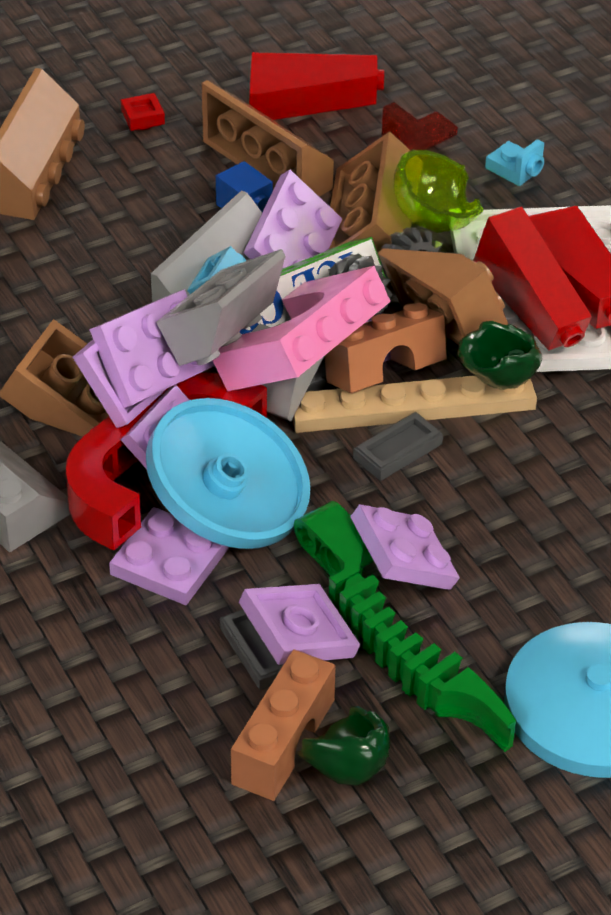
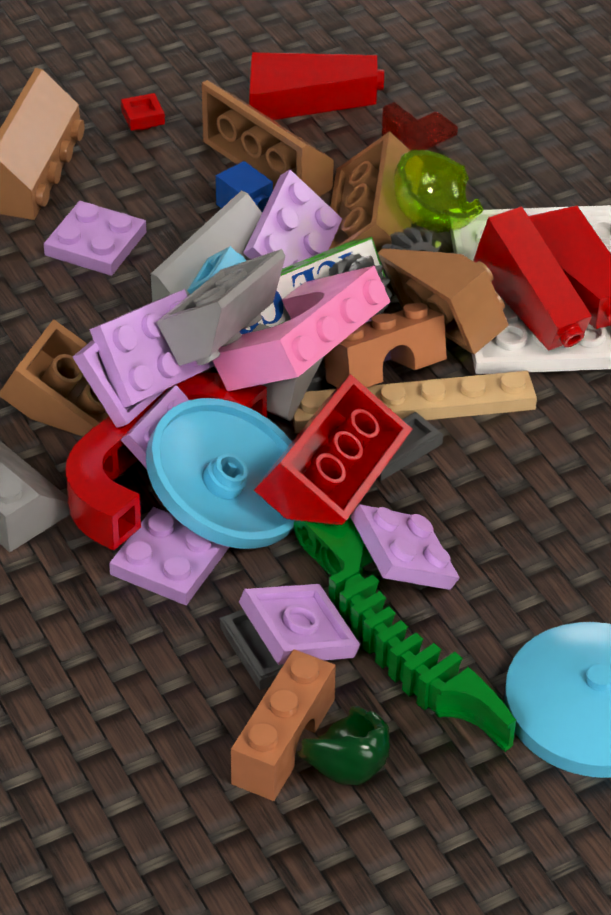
(95, 238): none -> lavender plate
(334, 457): none -> red slope
(500, 355): dark green hair -> none
(515, 162): medium azure bracket -> none

